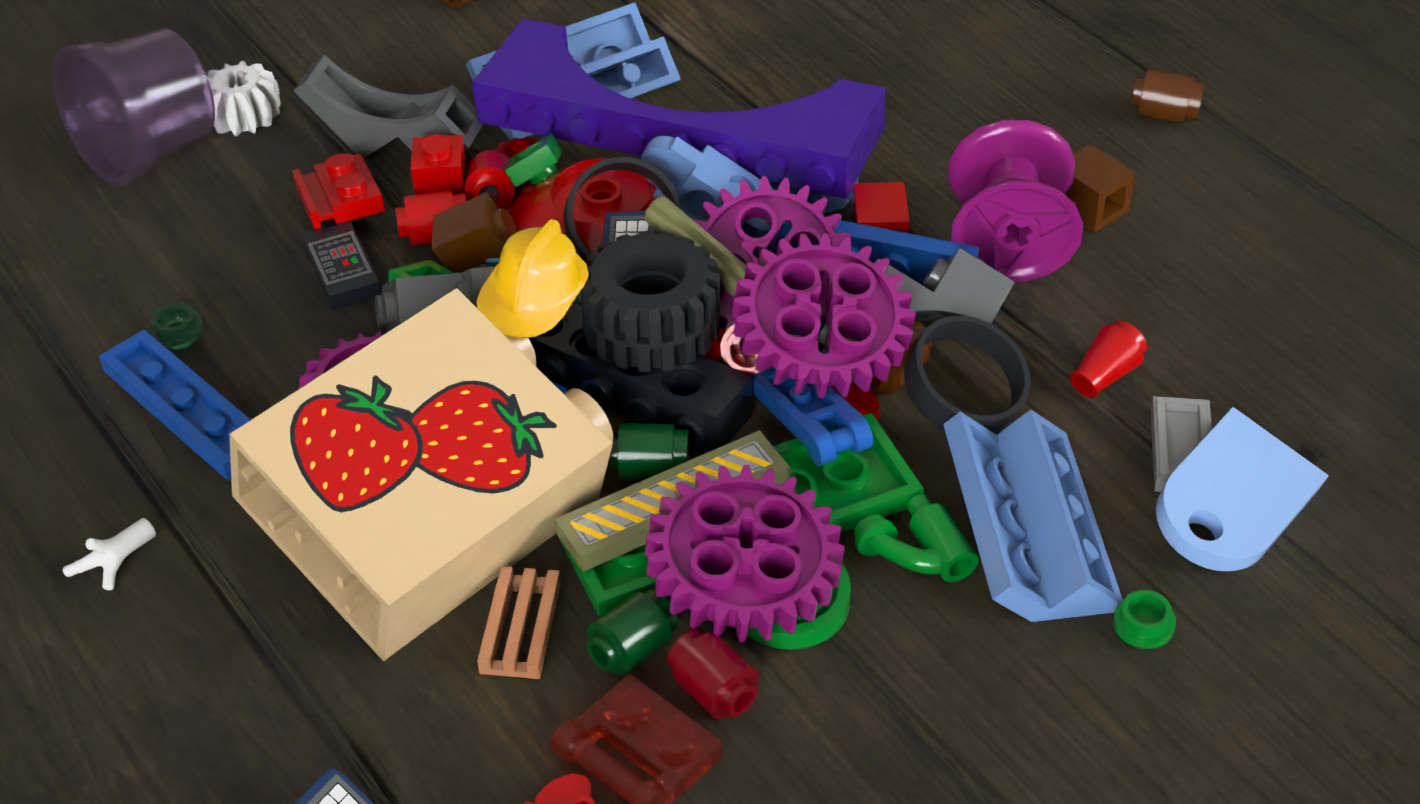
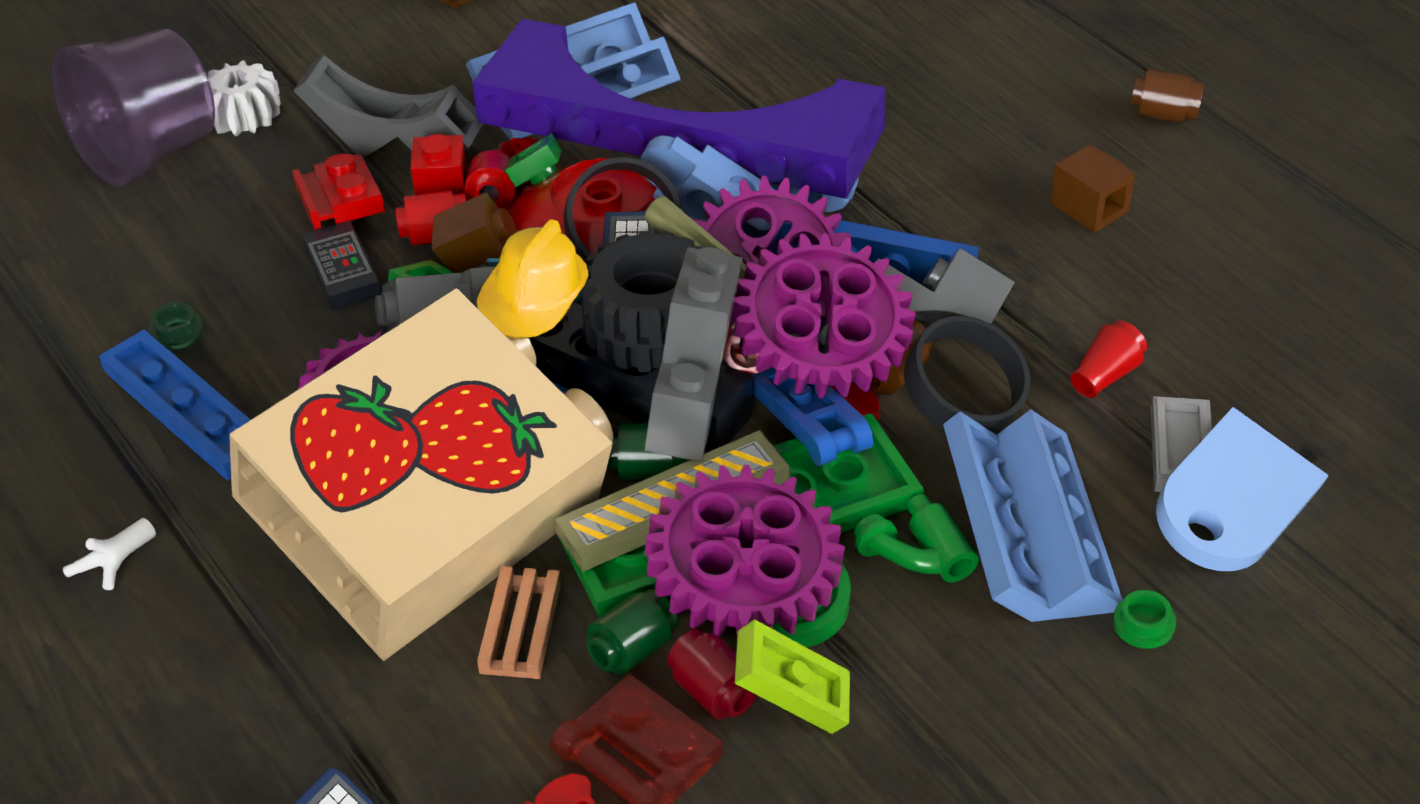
(693, 353): none -> dark grey arch
(792, 677): none -> lime plate
(881, 205): red brick -> none
(1015, 199): magenta piece -> none

